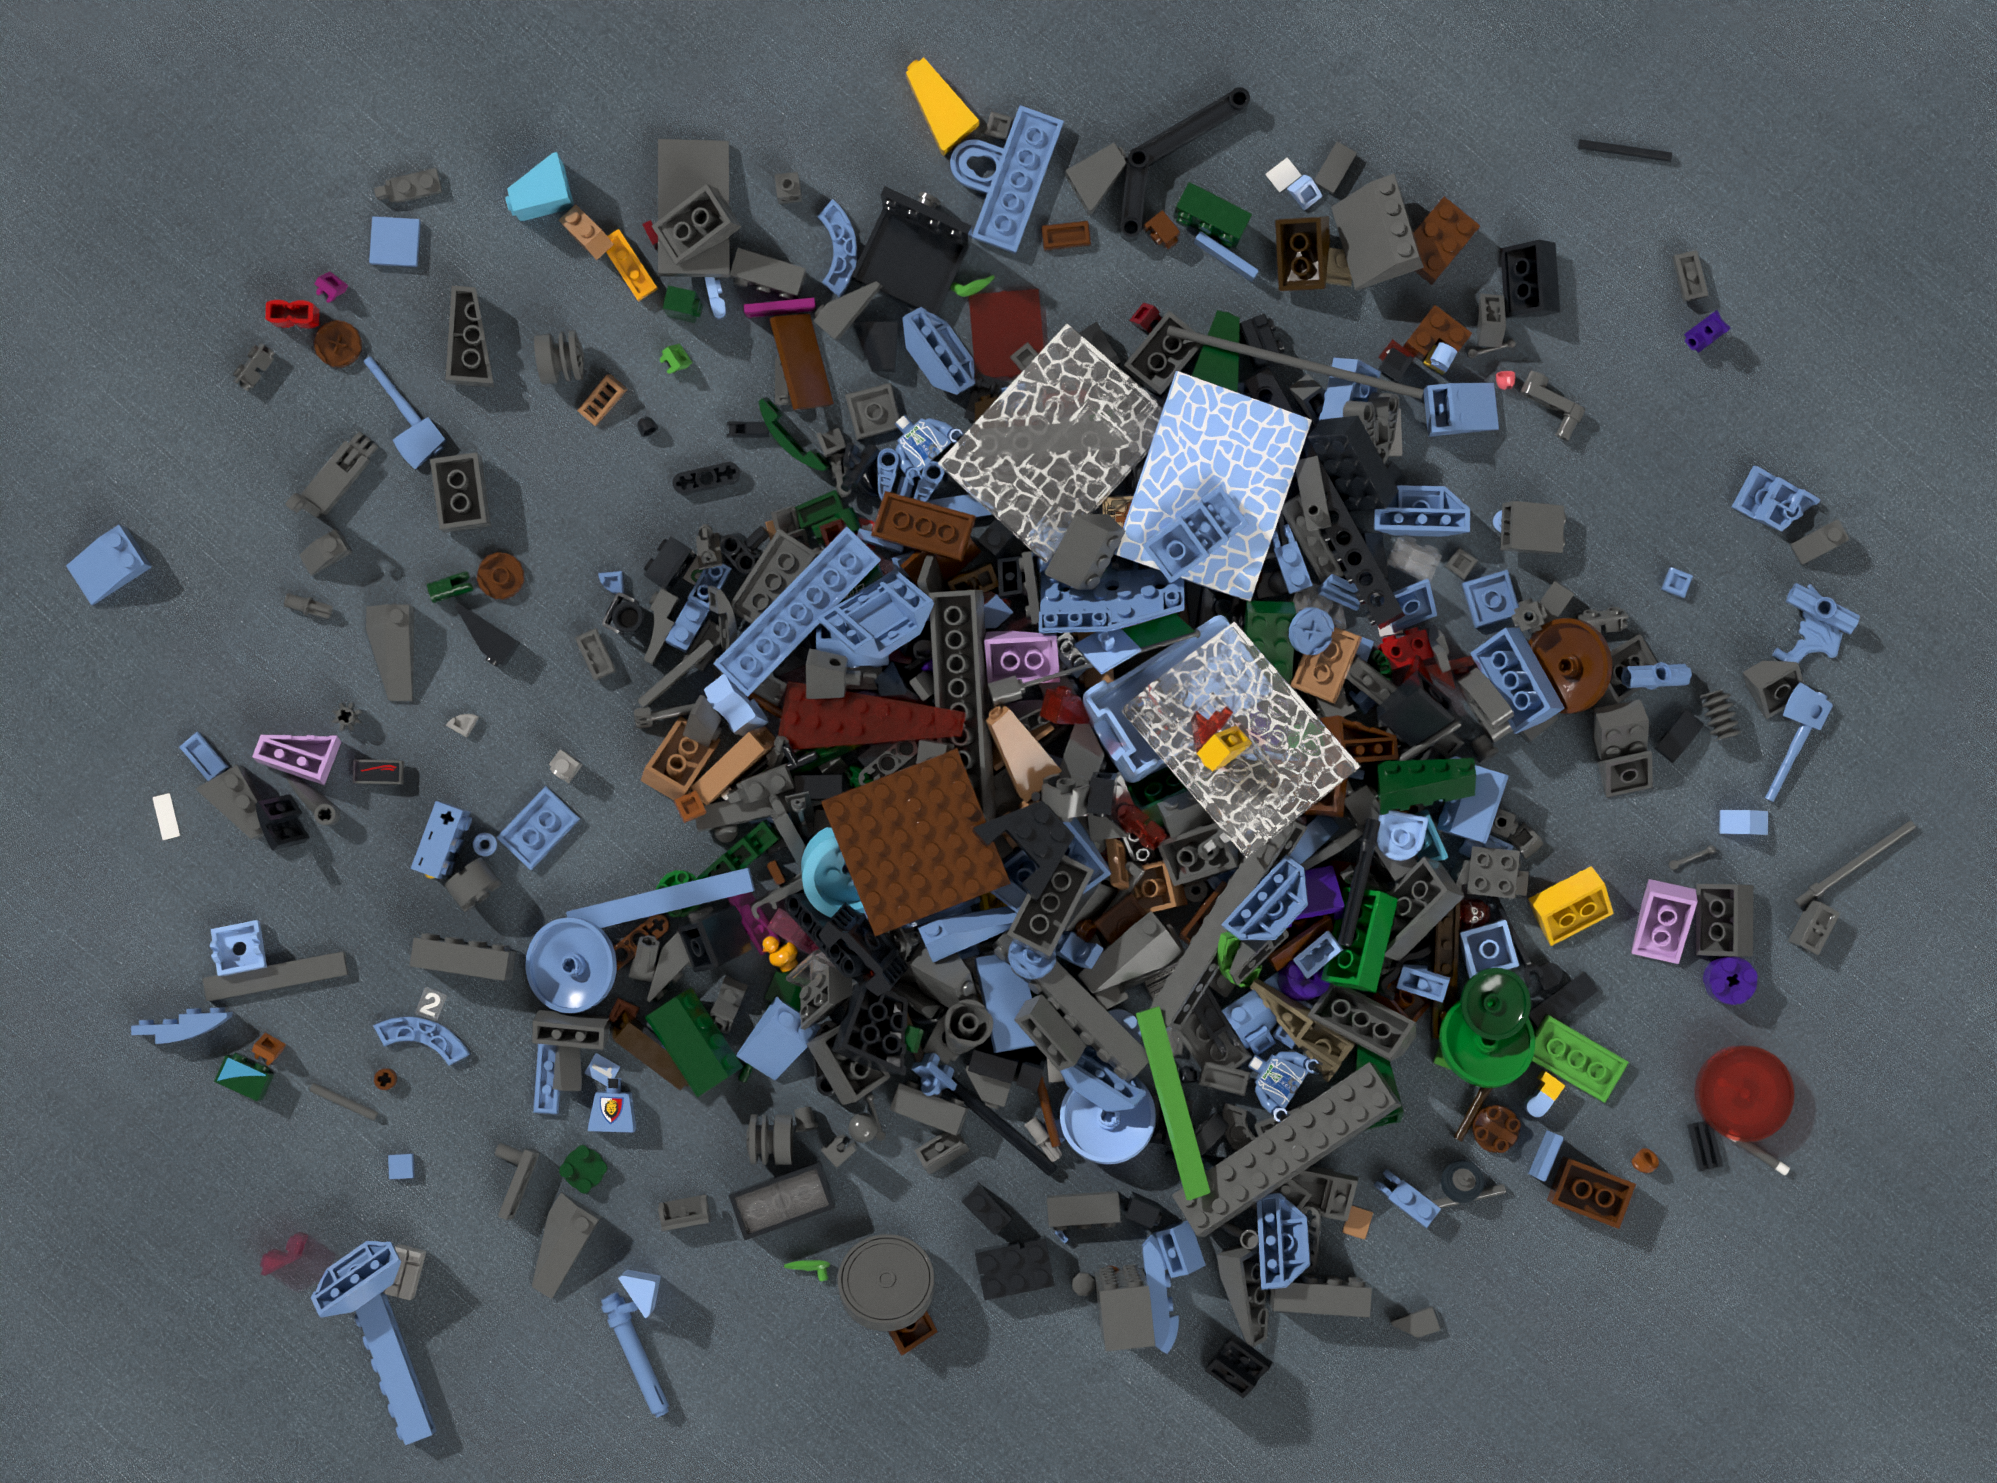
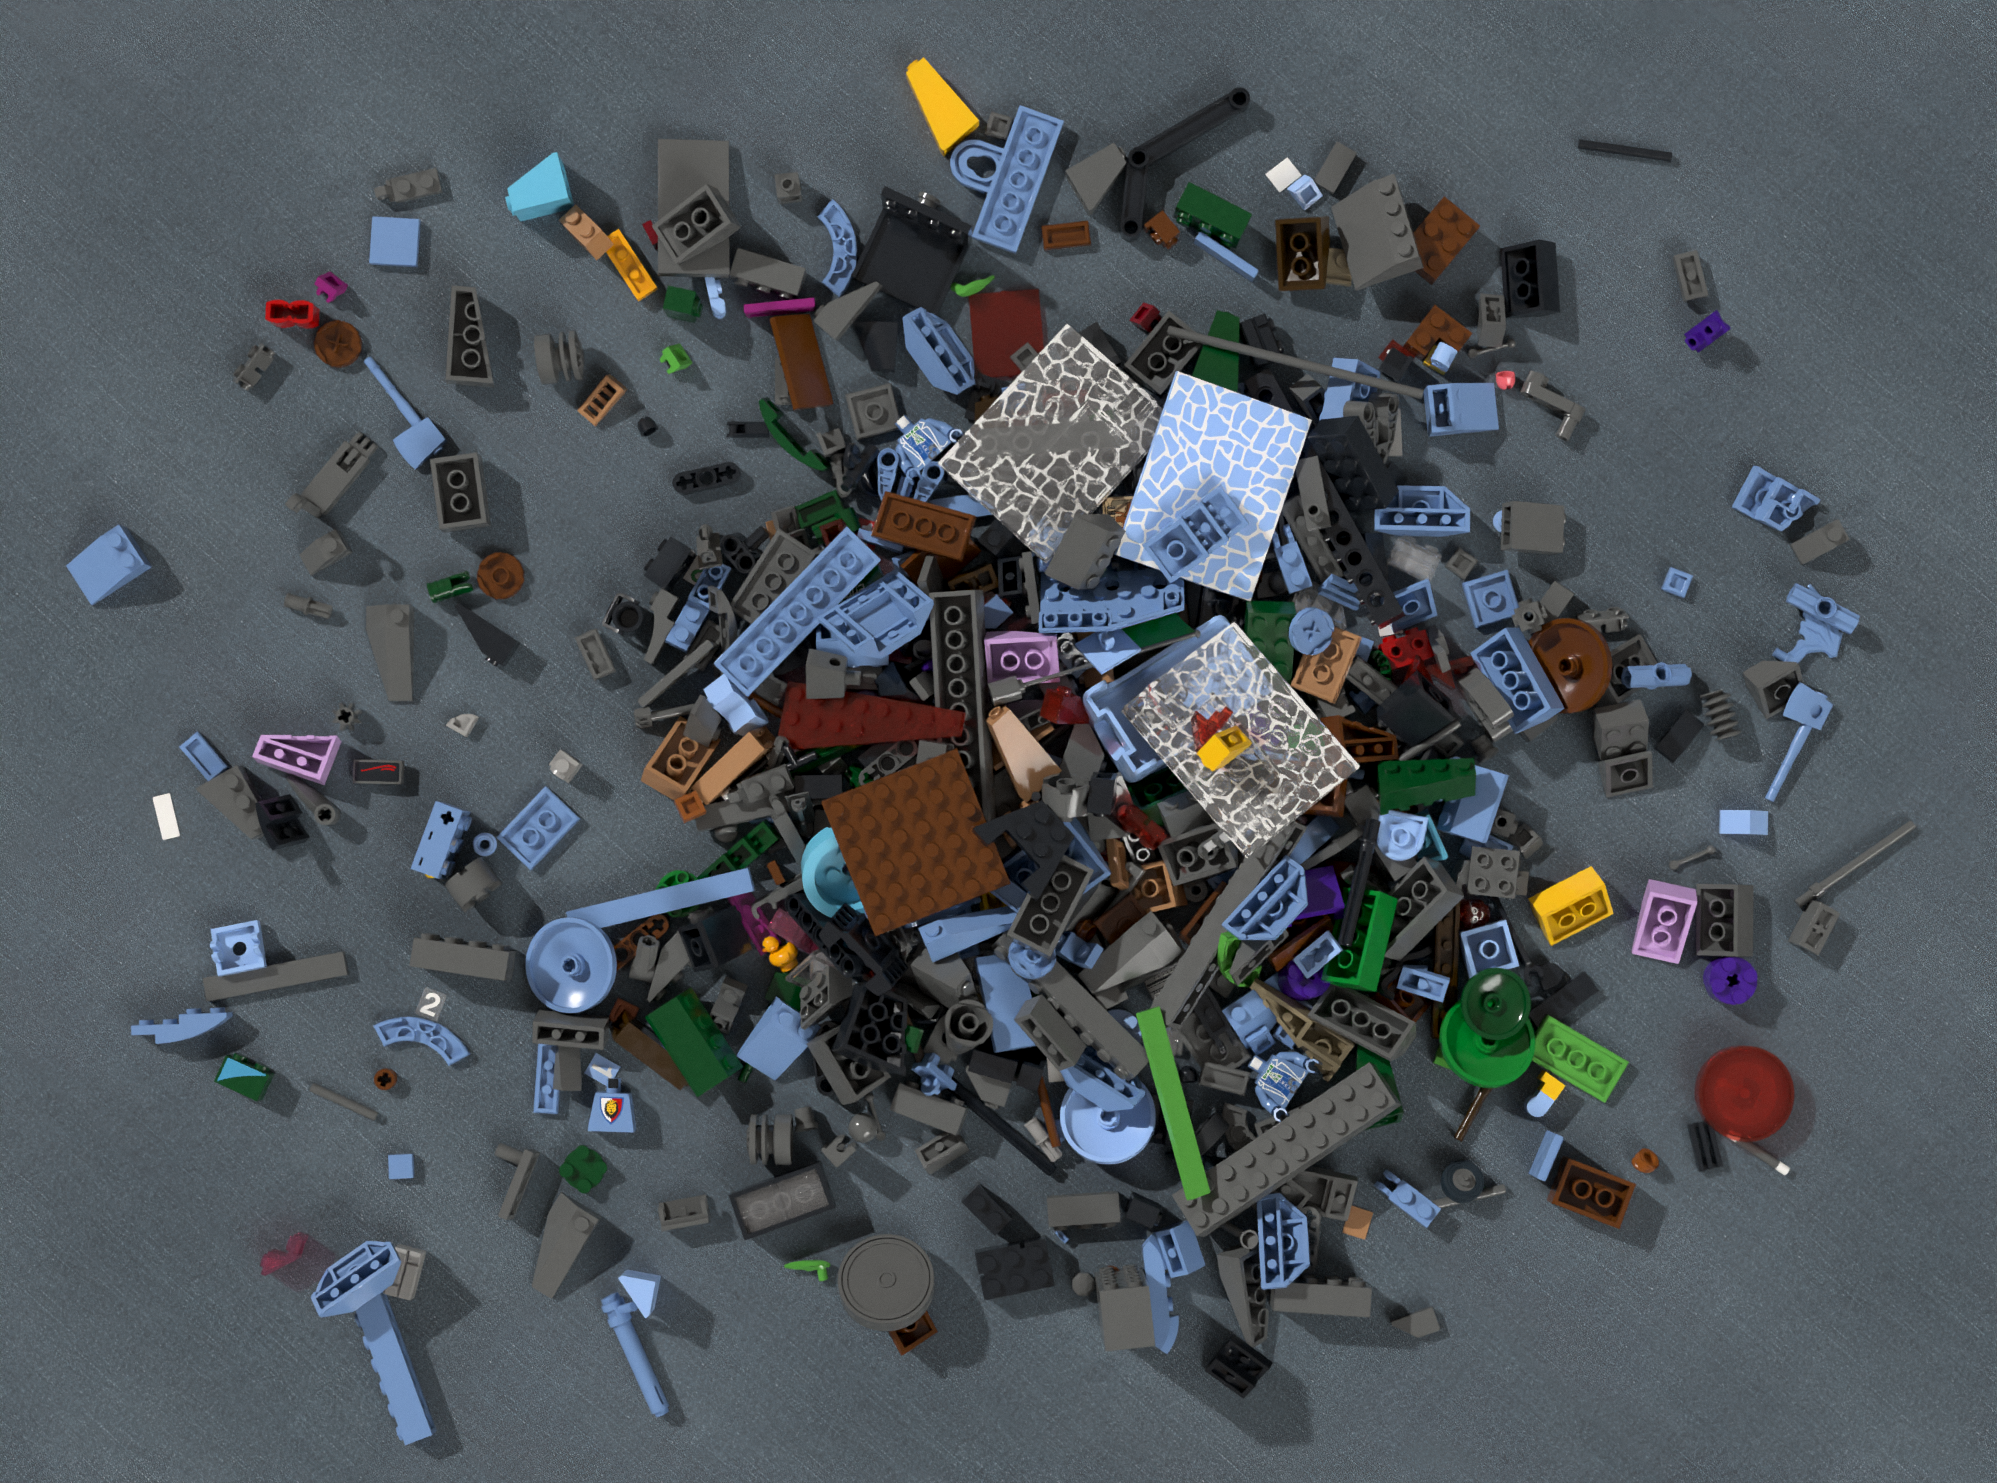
(268, 1048): dark orange tile -> none
(612, 581): medium blue tile -> none
(1496, 1128): reddish brown dish -> none

